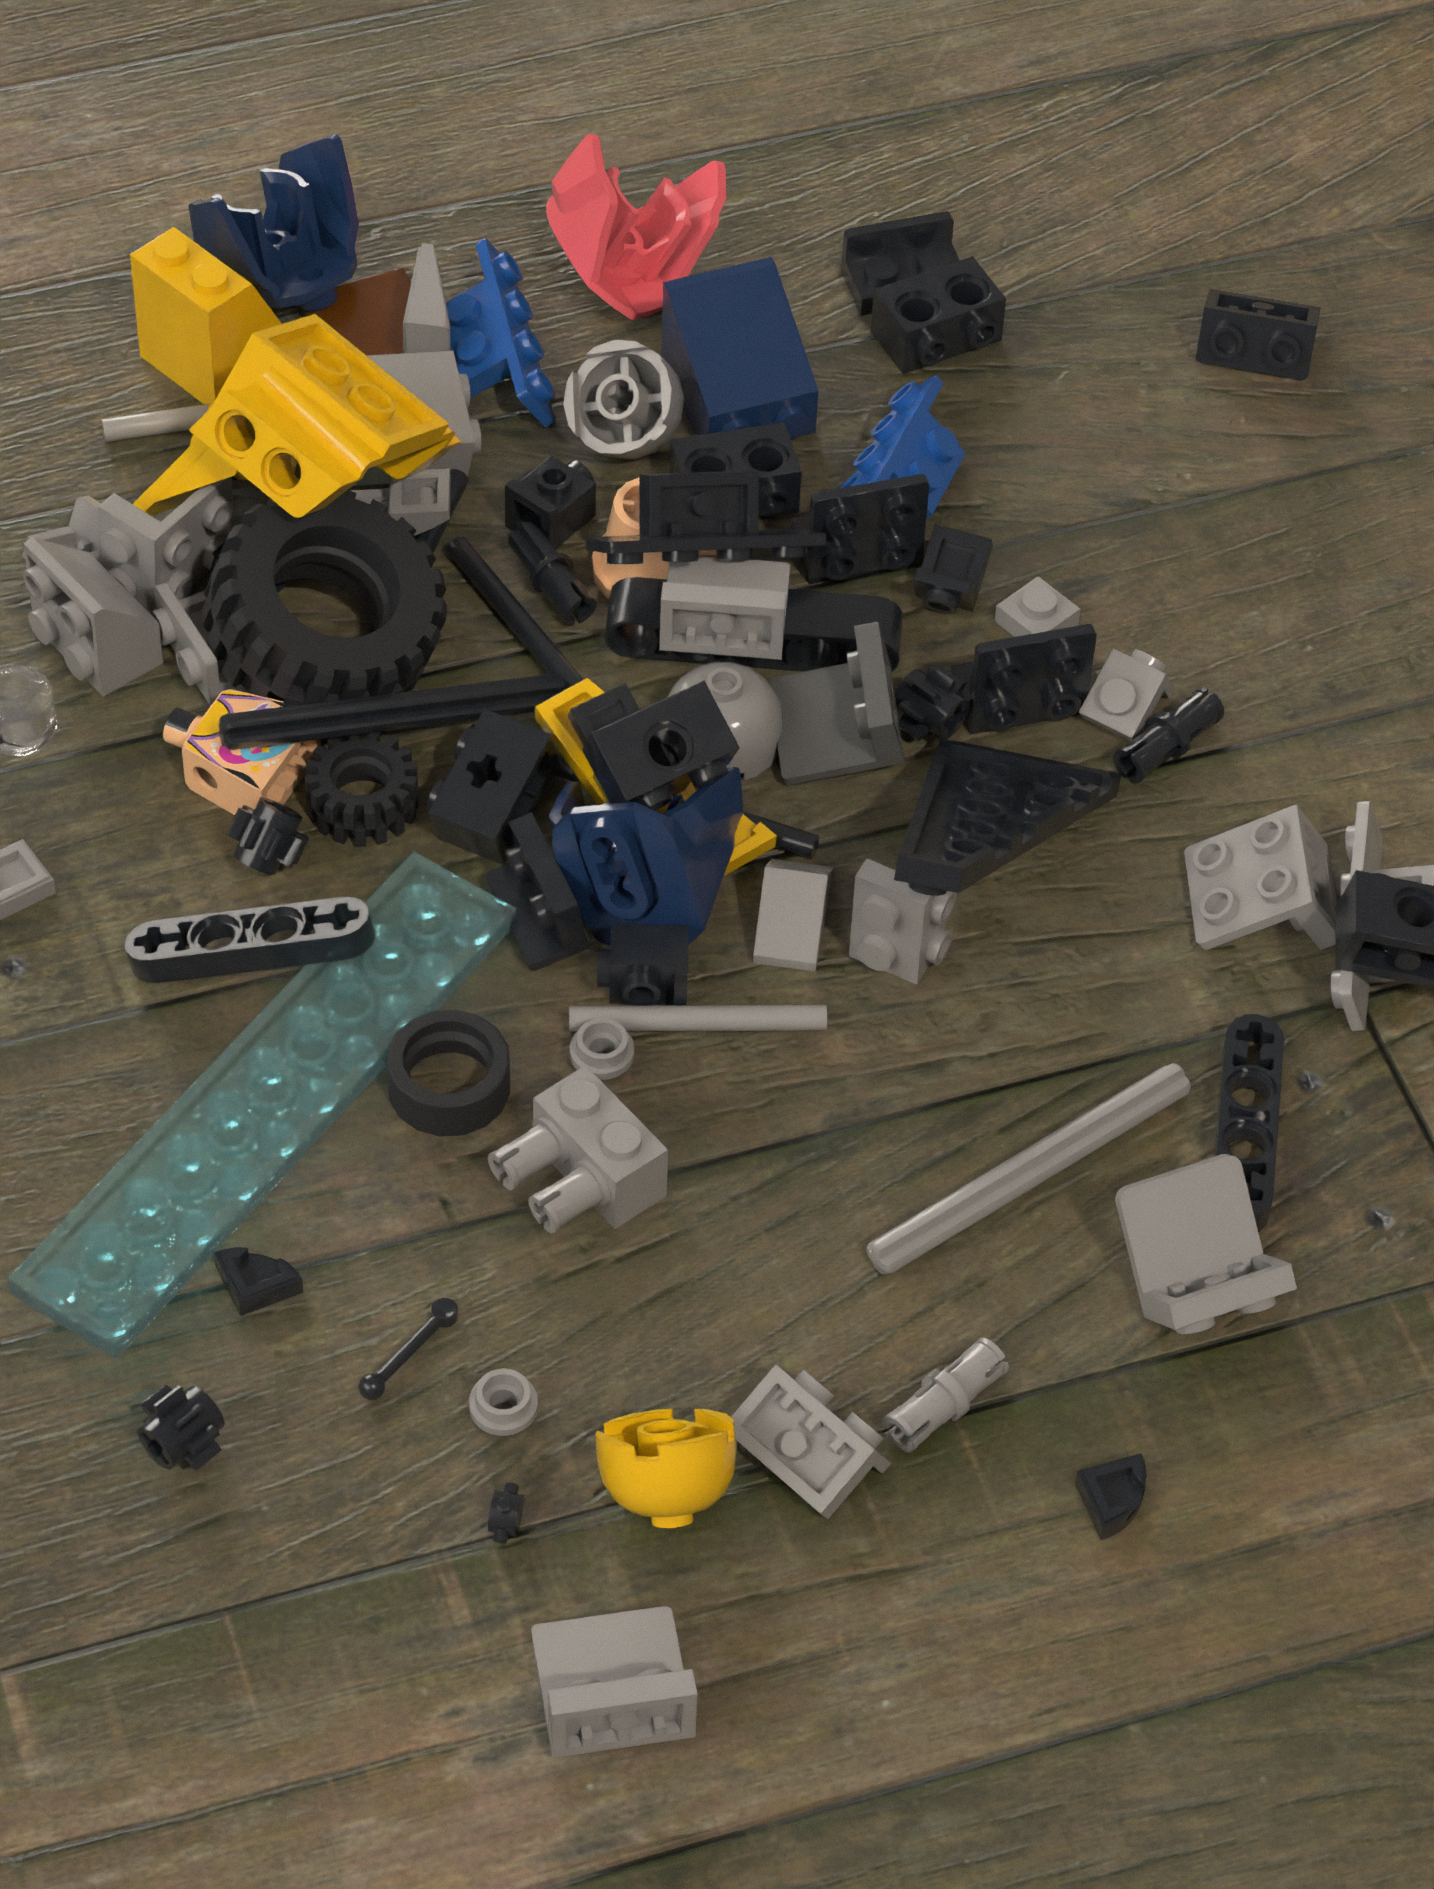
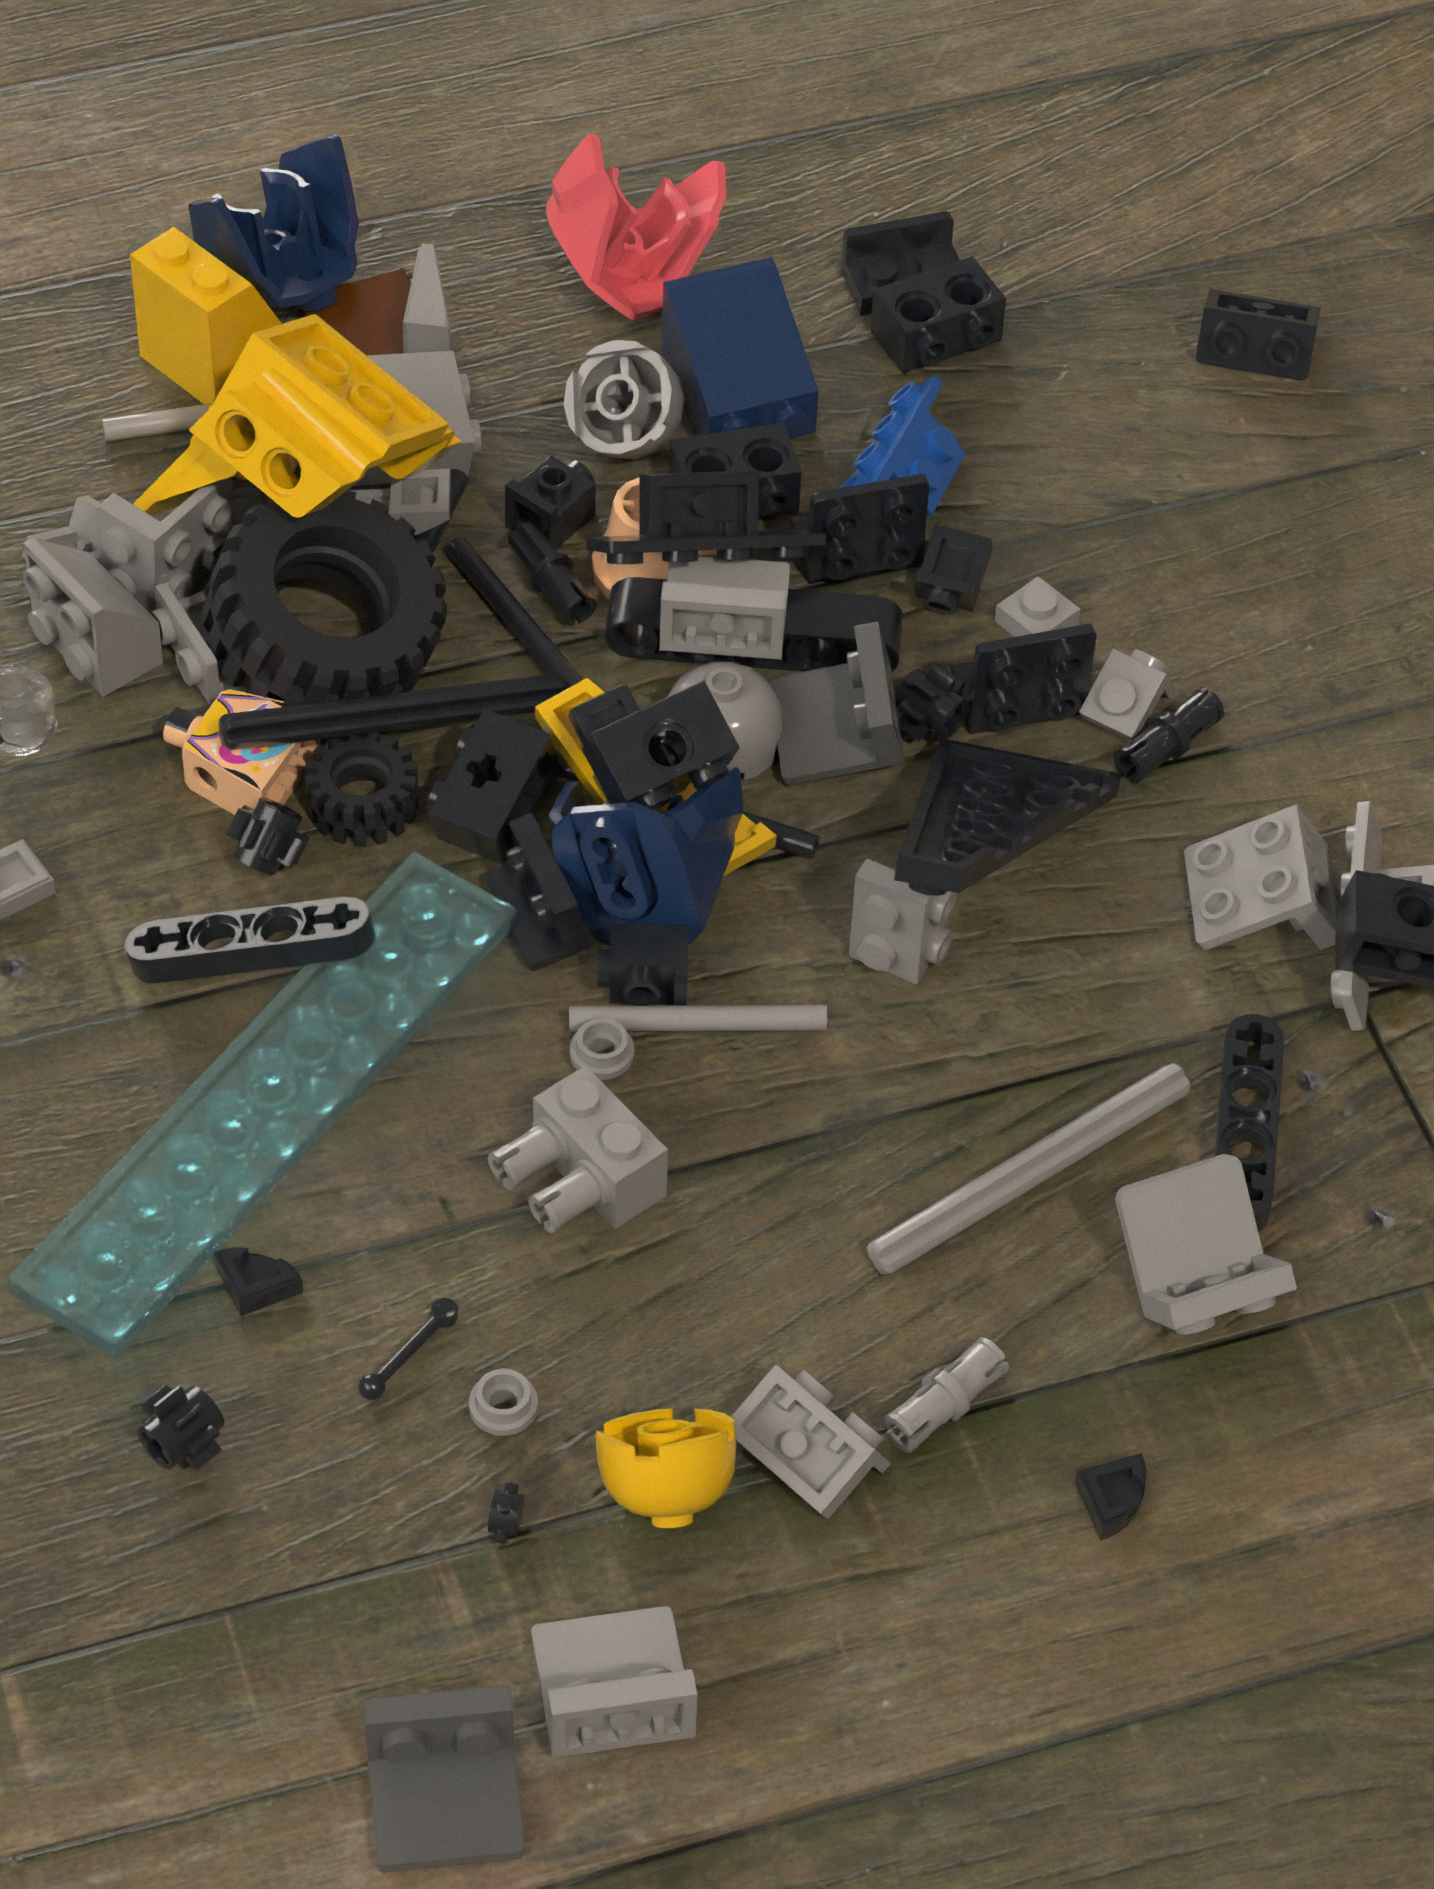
(443, 1778): none -> dark grey bracket
(448, 1033): black tyre -> none
(494, 334): blue bracket -> none
(792, 914): light grey slope -> none

